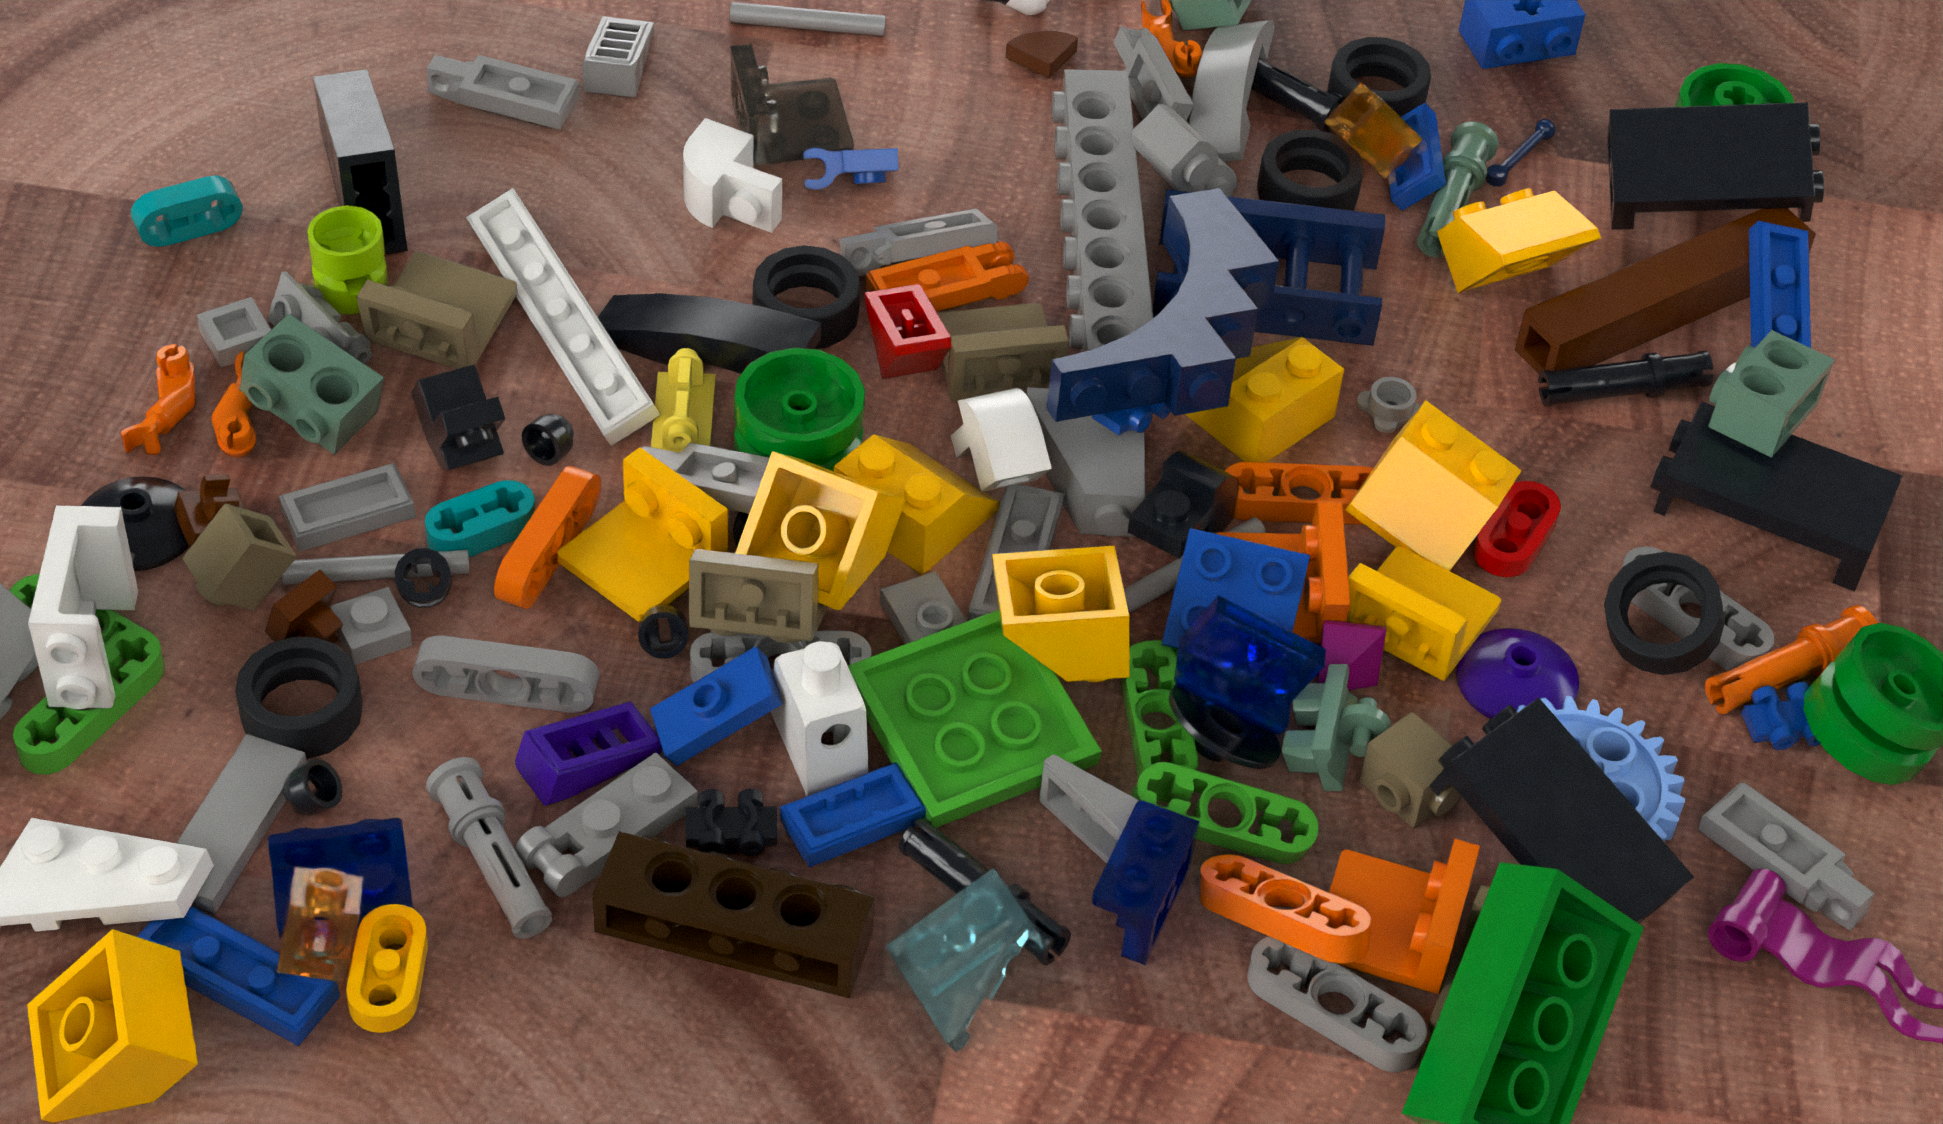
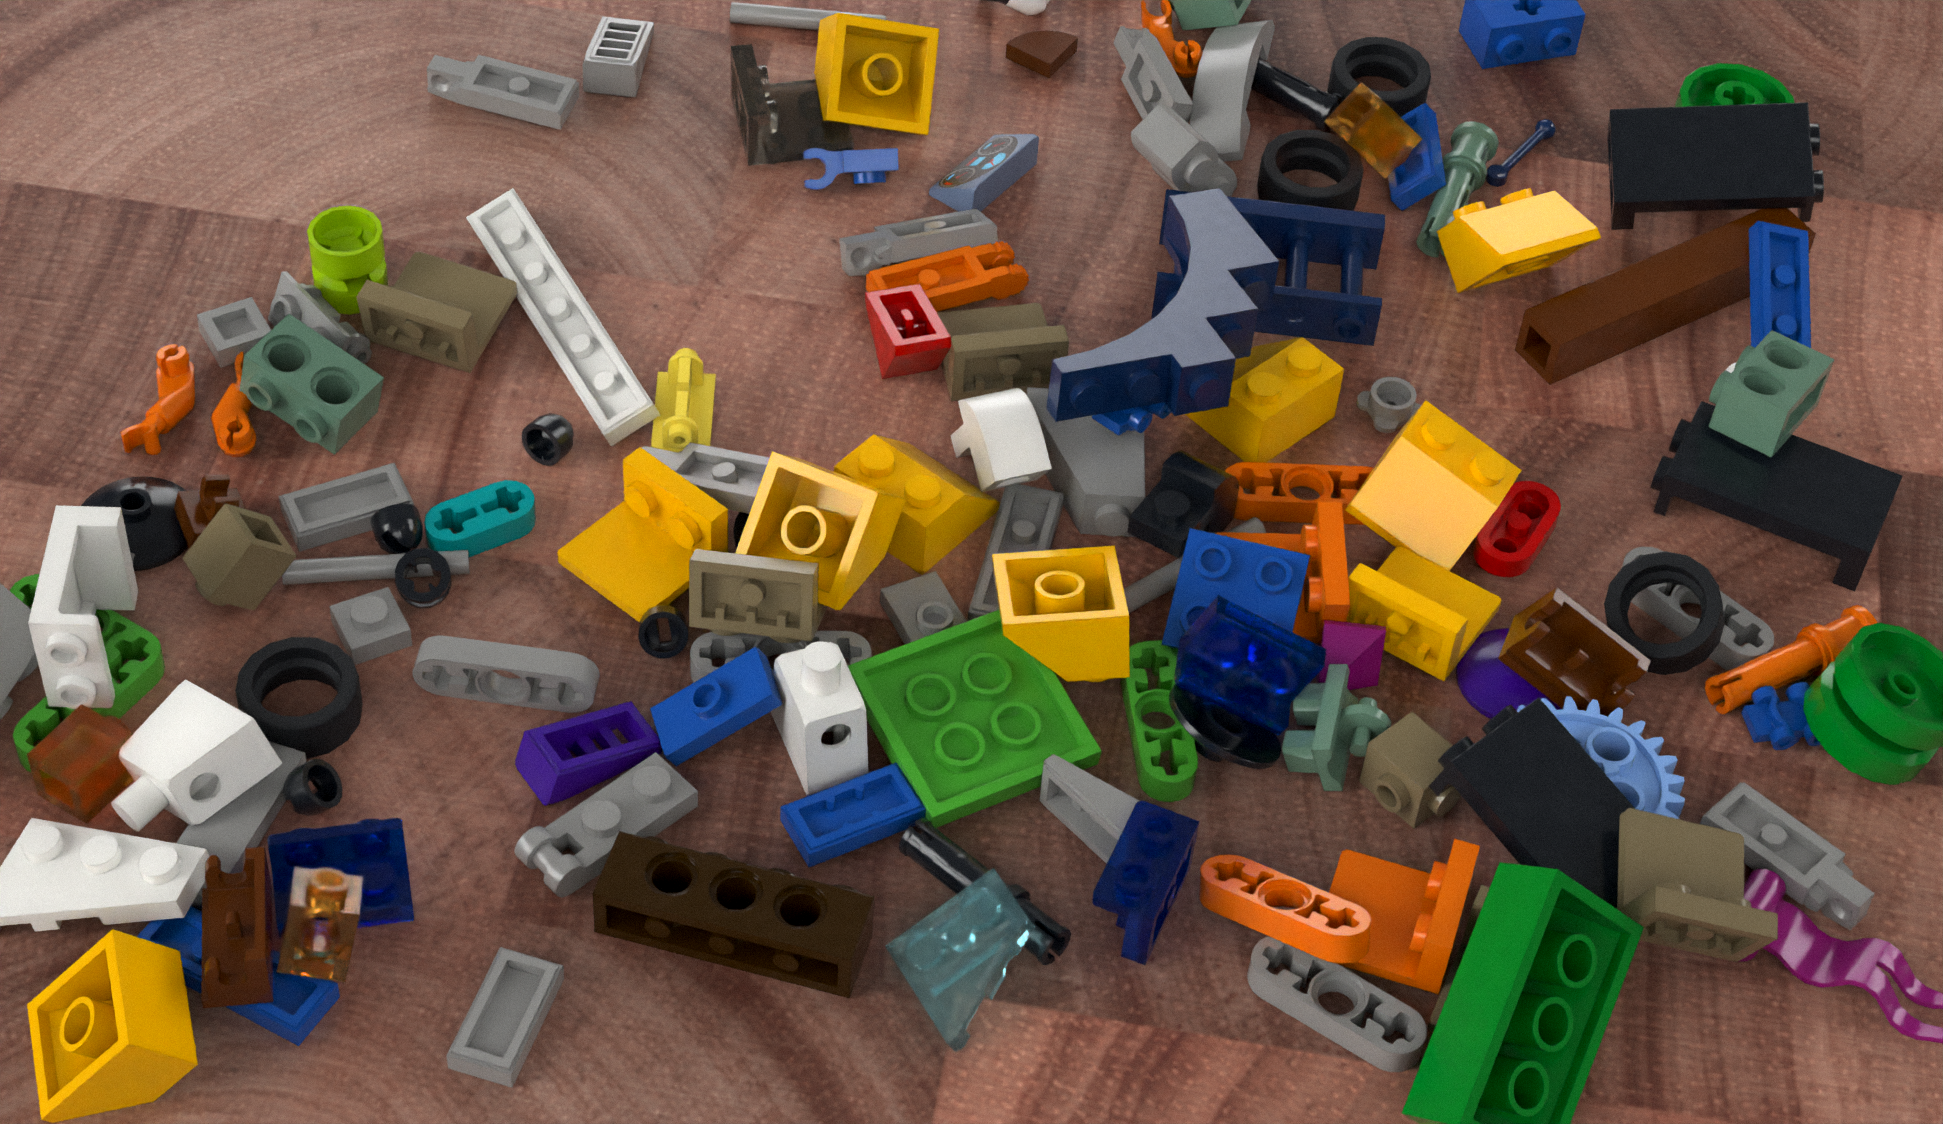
(80, 763): none -> clear orange brick
(186, 211): teal beam -> none
(191, 759): none -> white torso
(237, 933): none -> reddish brown hinge
(306, 611): reddish brown tile -> none
(361, 151): slope -> none
(387, 973): yellow plate -> none
(397, 528): none -> black hinge
(458, 417): black brick -> none
(479, 824): light grey pin -> none
(505, 1017): none -> light grey tile
(553, 524): orange beam -> none
(715, 328): black slope -> none
(723, 181): white brick -> none
(731, 829): black piece -> none
(799, 407): green wheel -> none
(817, 269): black tyre -> none
(876, 73): none -> yellow slope
(987, 172): none -> sand blue slope
(1100, 208): light grey brick -> none
(1274, 808): bright green beam -> none
(1572, 654): none -> reddish brown hinge
(1649, 376): black pin -> none
(1688, 887): none -> dark tan bracket

